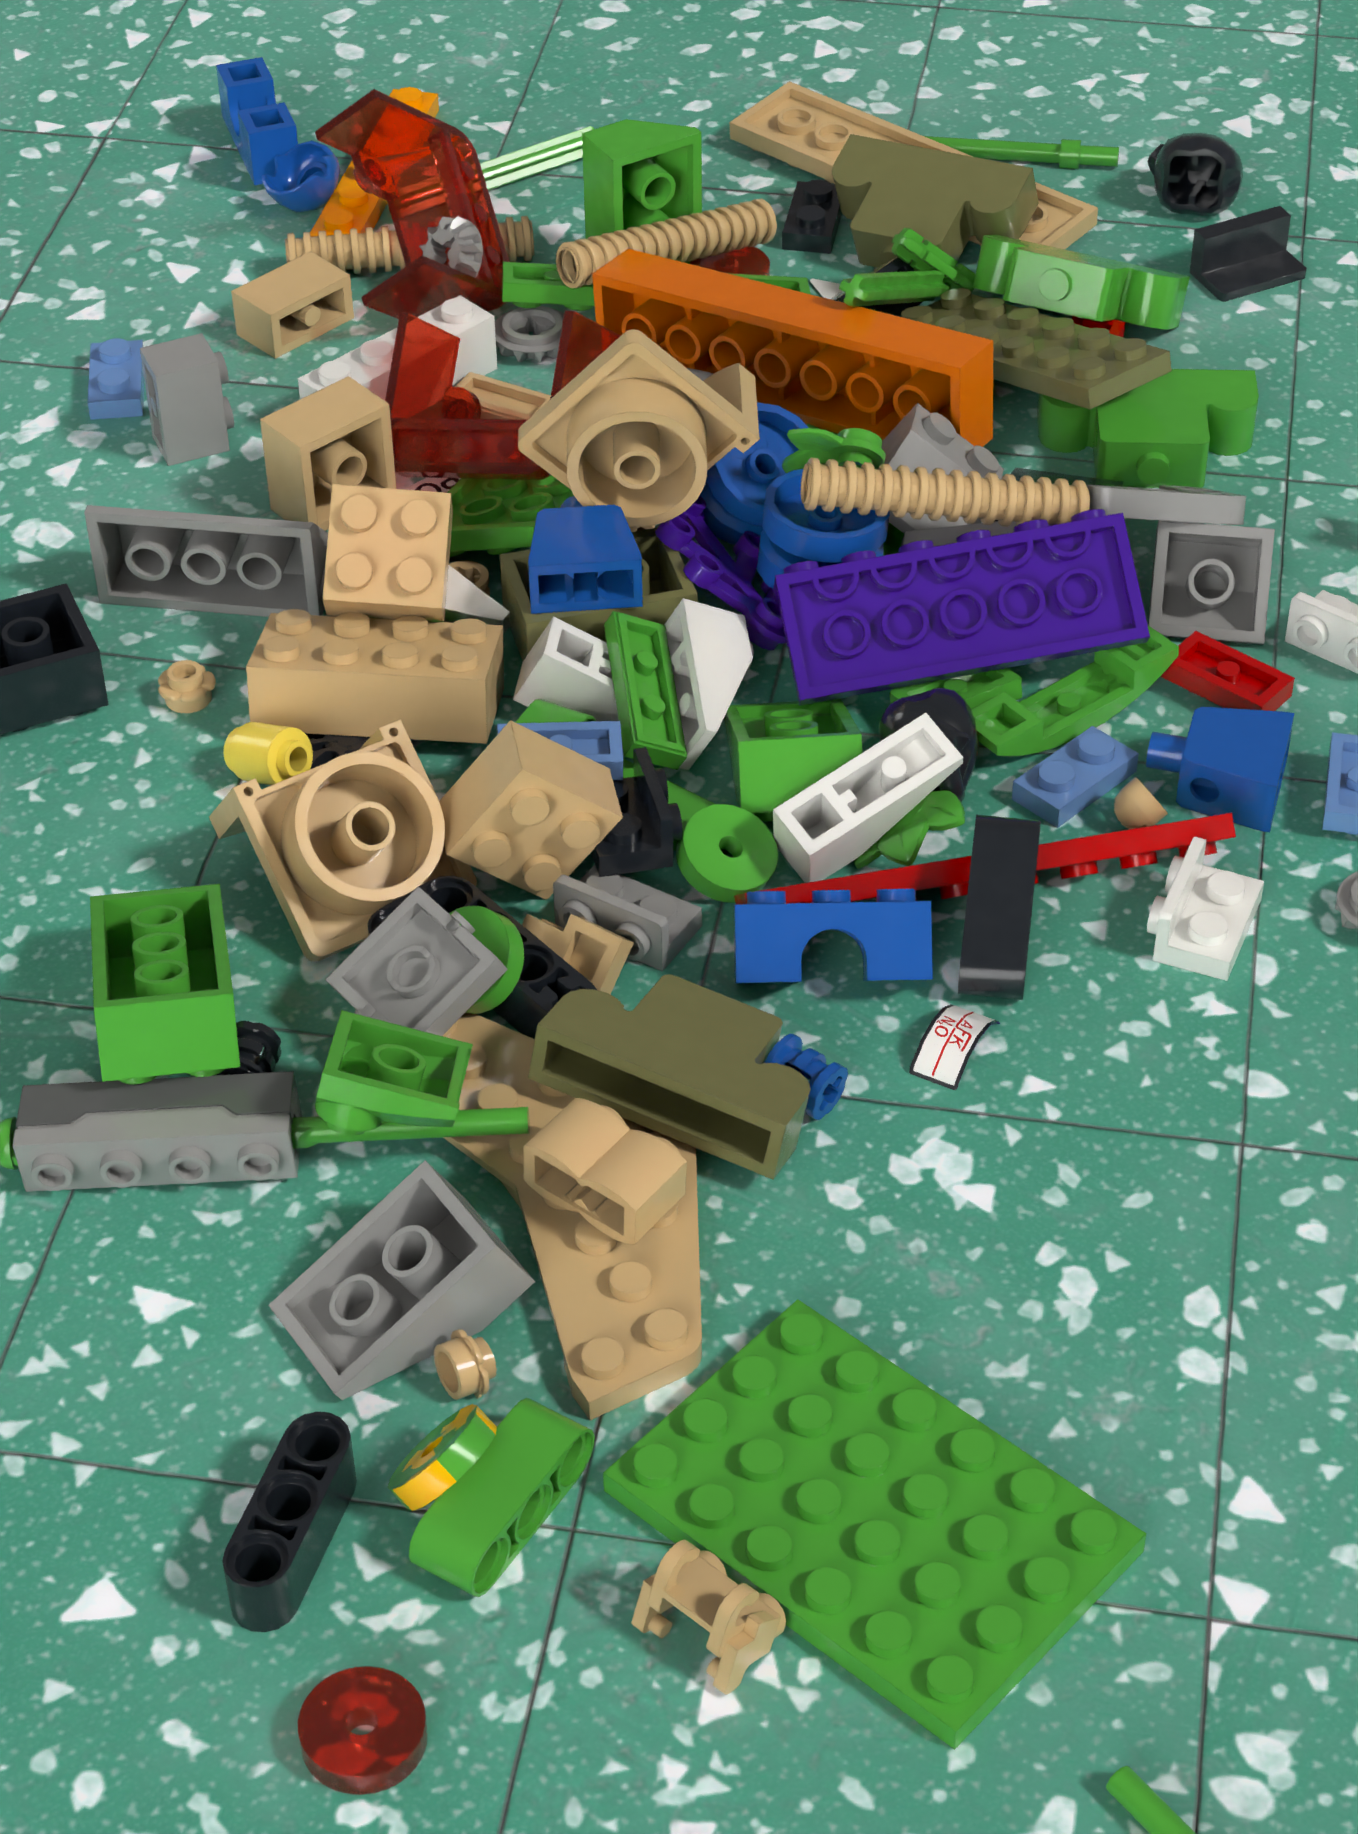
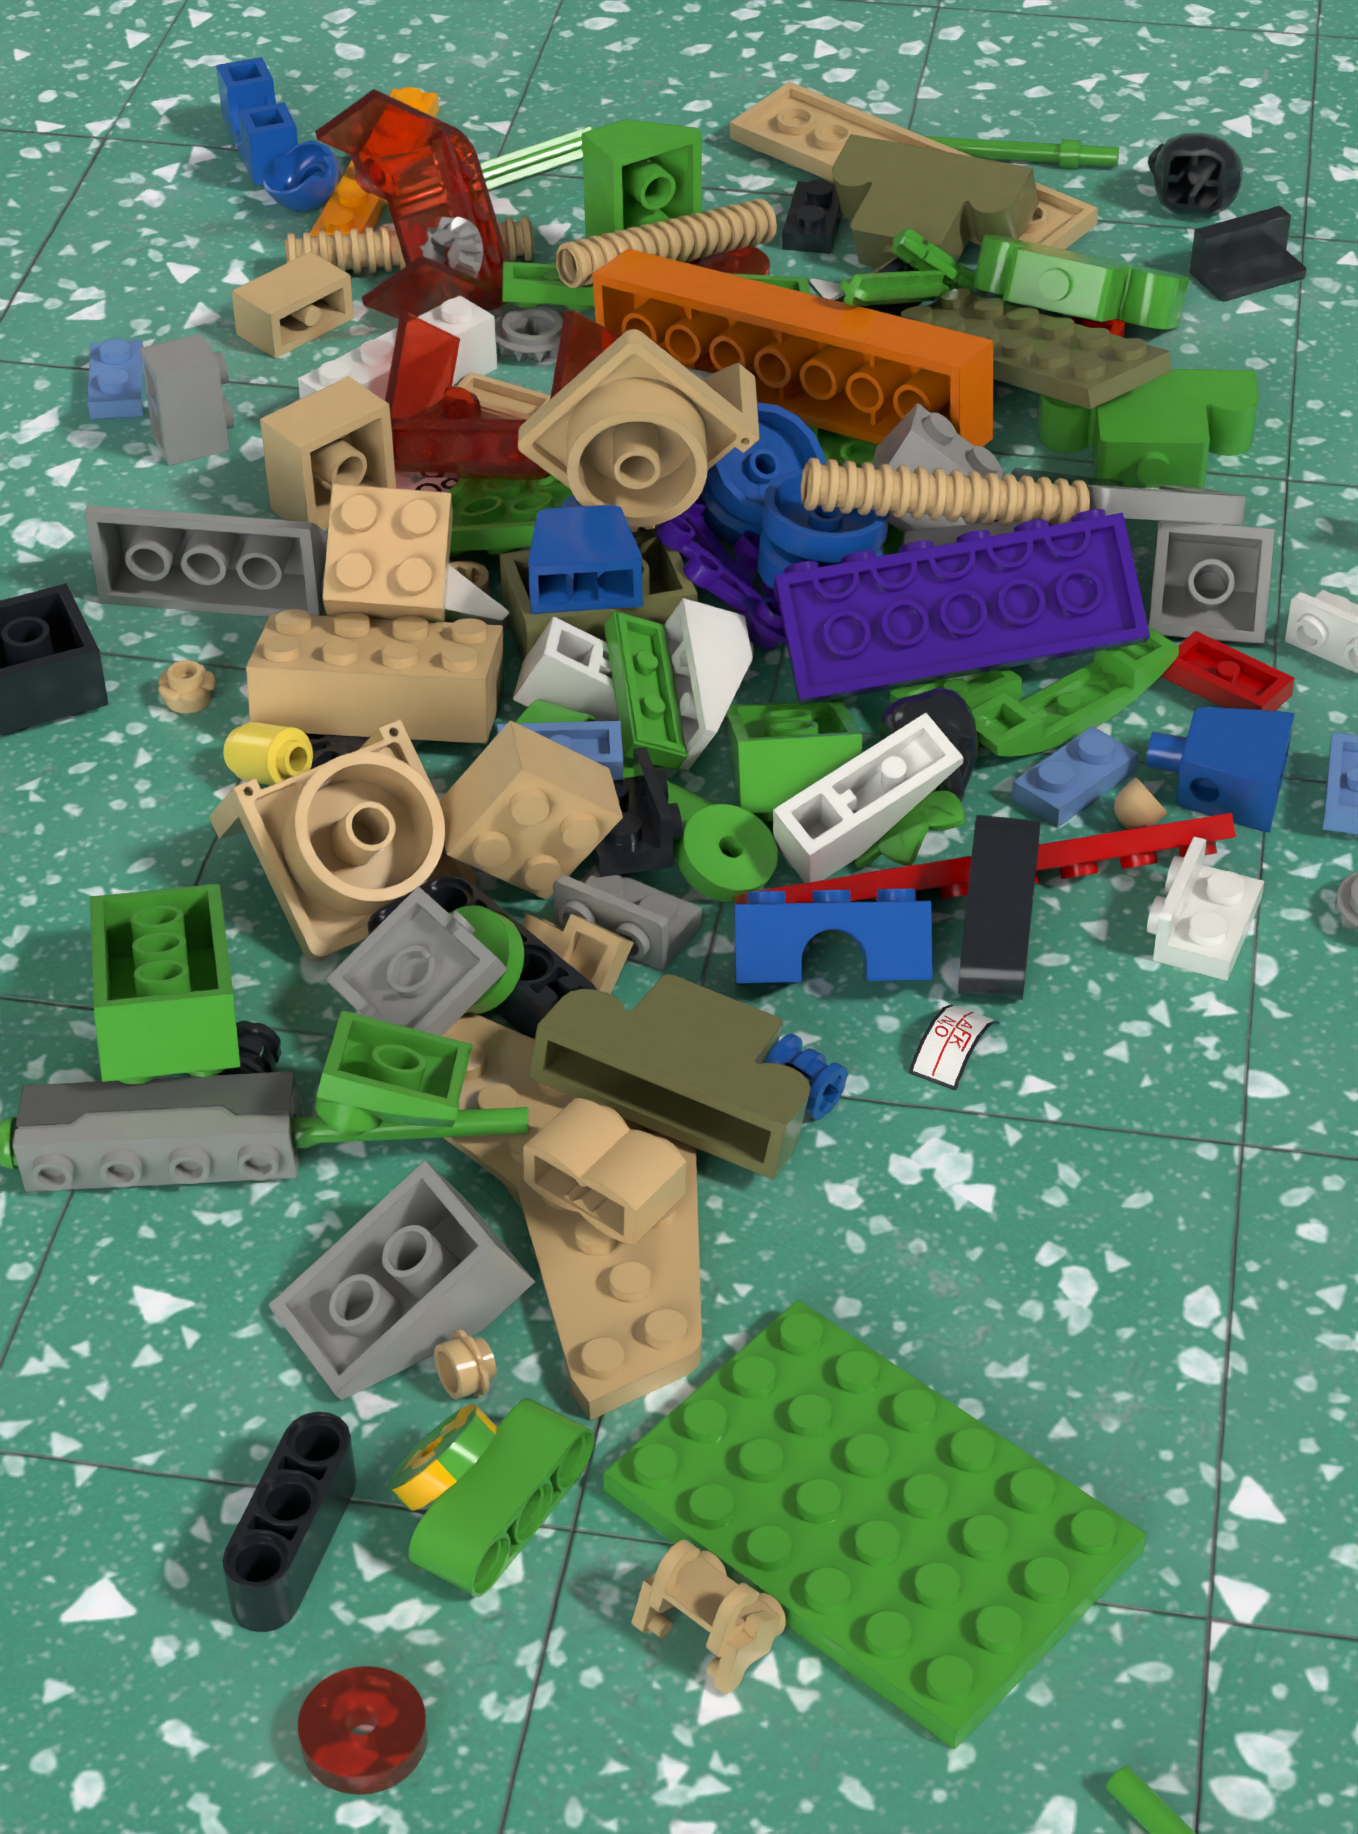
(849, 444): bright green plate -> none

